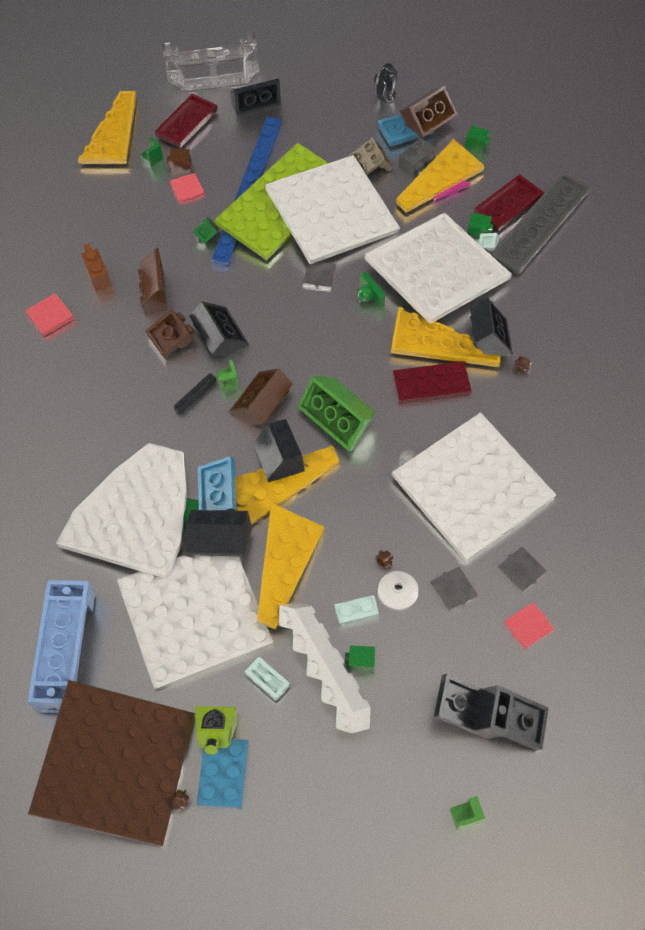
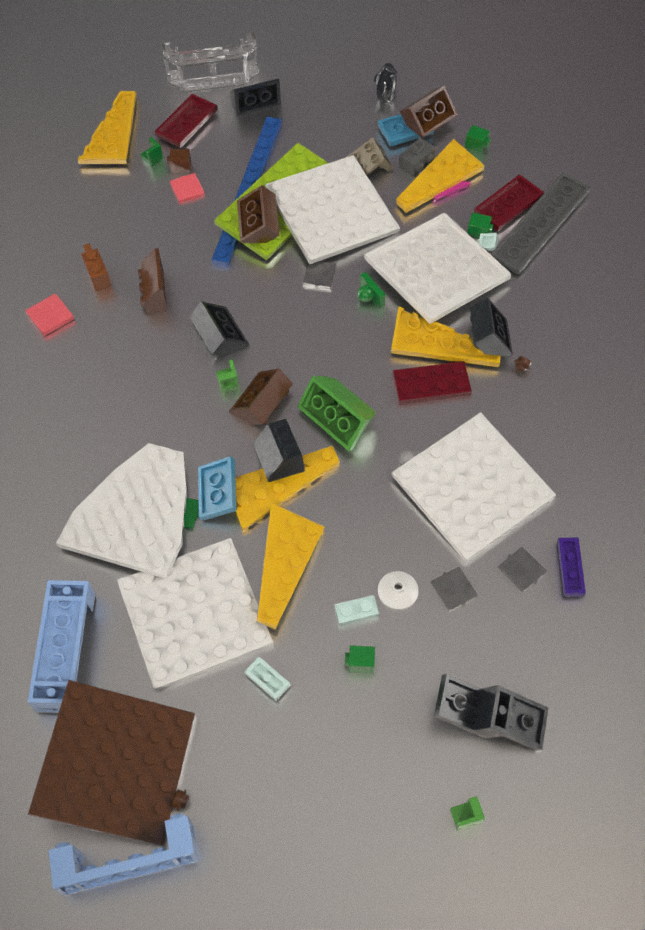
(71, 876): none -> light blue plate
(170, 333): reddish brown plate -> none
(194, 393): black axle -> none
(206, 230): green panel -> none
(215, 727): lime torso -> none
(217, 533): black slope -> none
(223, 776): dark azure plate -> none
(258, 216): none -> reddish brown slope
(326, 665): white brick -> none
(384, 559): reddish brown plate -> none
(529, 625): coral piece -> none
(571, 567): none -> dark purple plate

